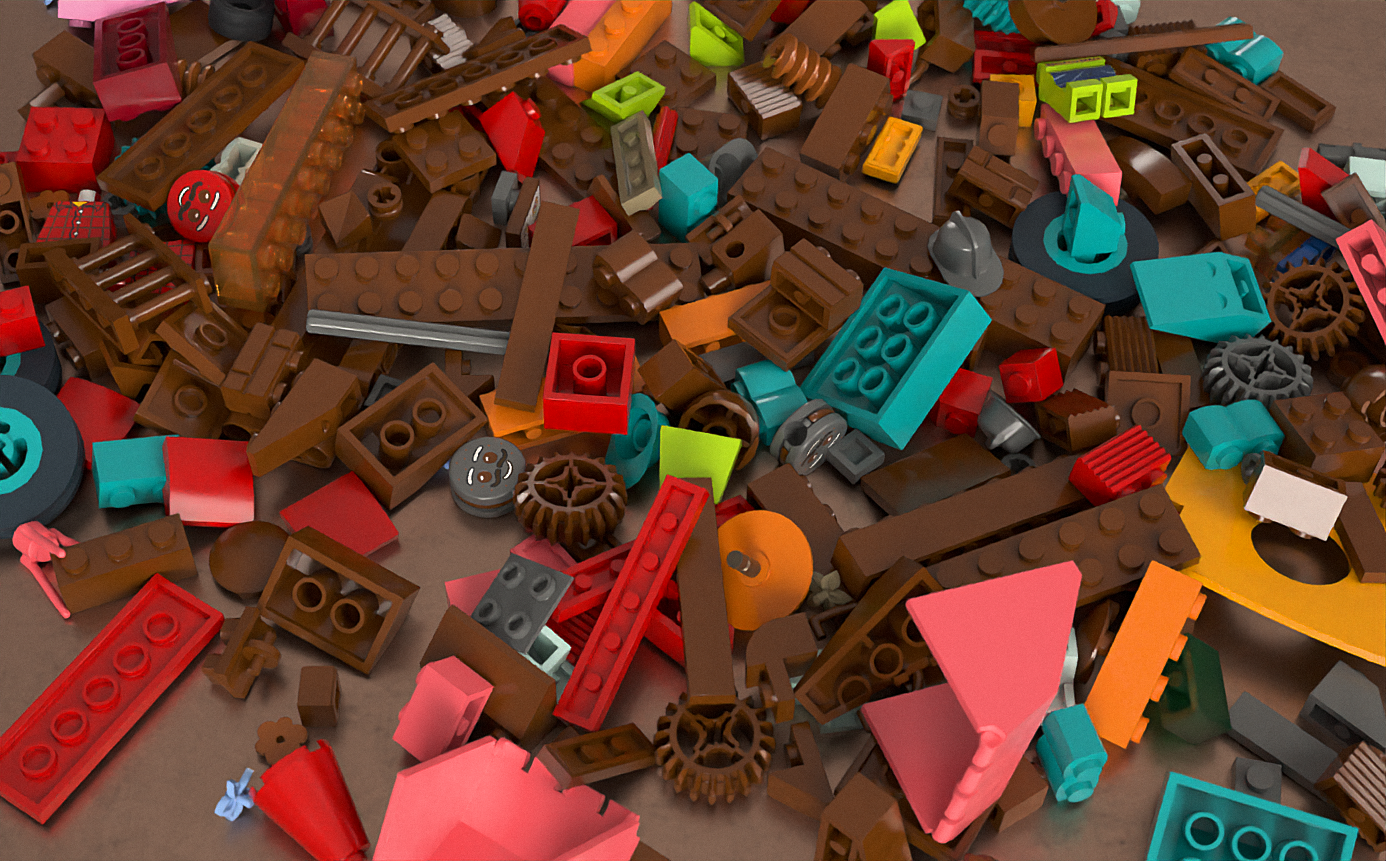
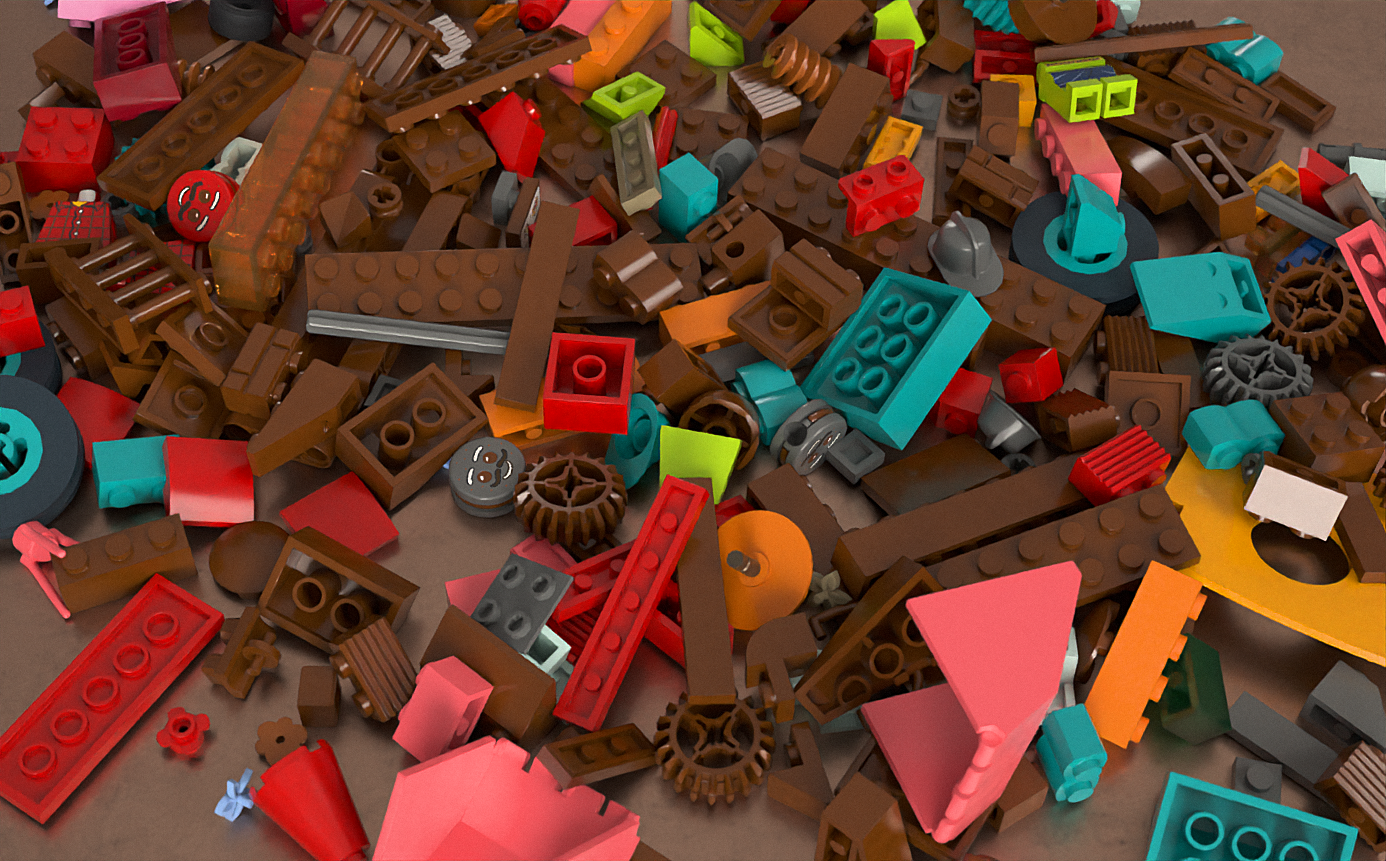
(183, 742): none -> red plate
(376, 667): none -> reddish brown brick
(492, 15): none -> orange tile
(881, 194): none -> red bracket

